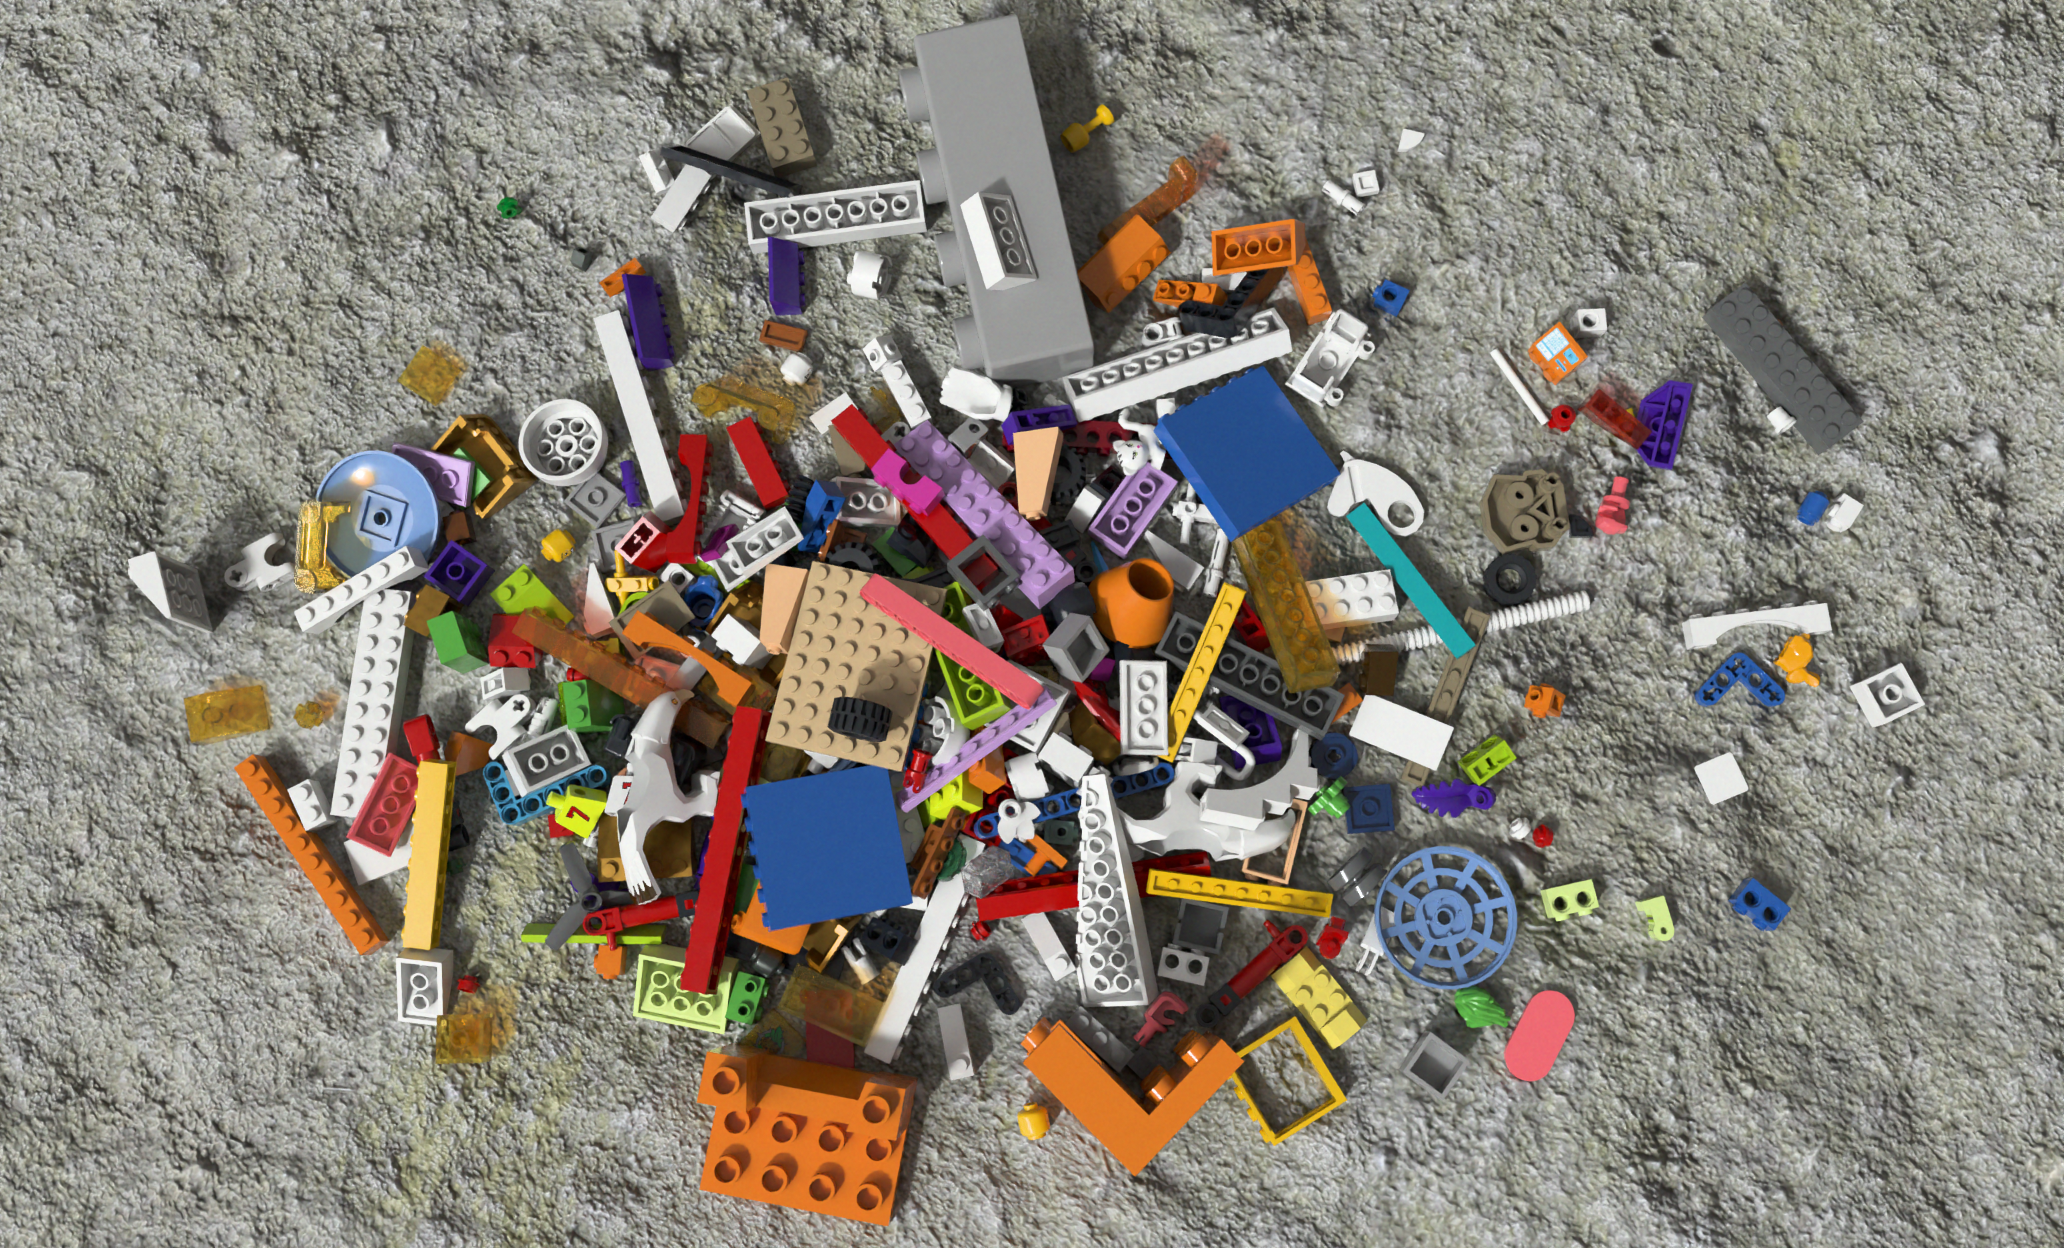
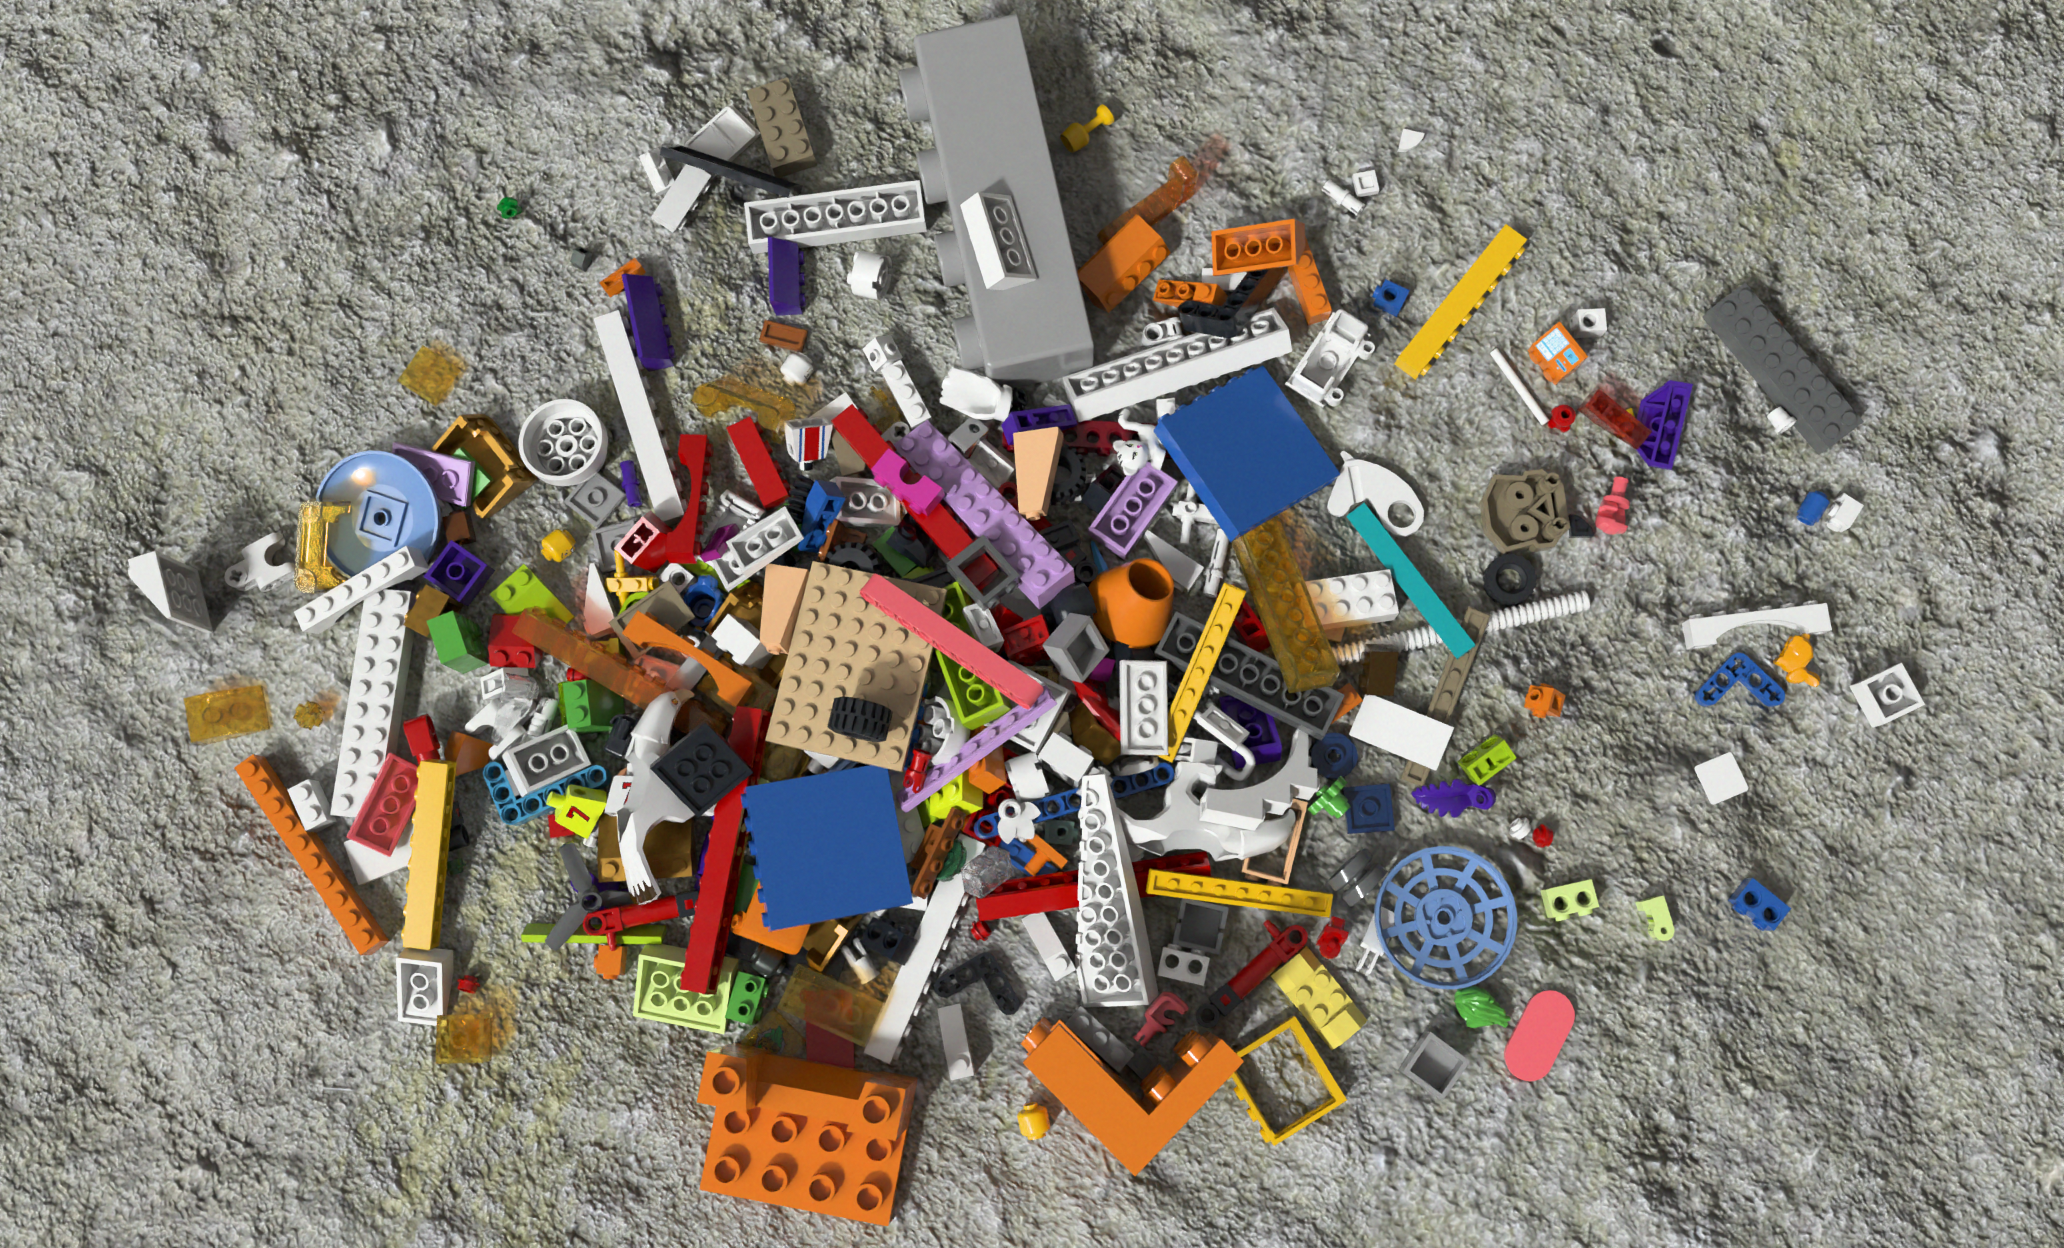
(514, 701): none -> clear slope
(701, 768): none -> black plate
(807, 439): none -> white torso
(1085, 508): white tile -> none
(1461, 300): none -> yellow brick

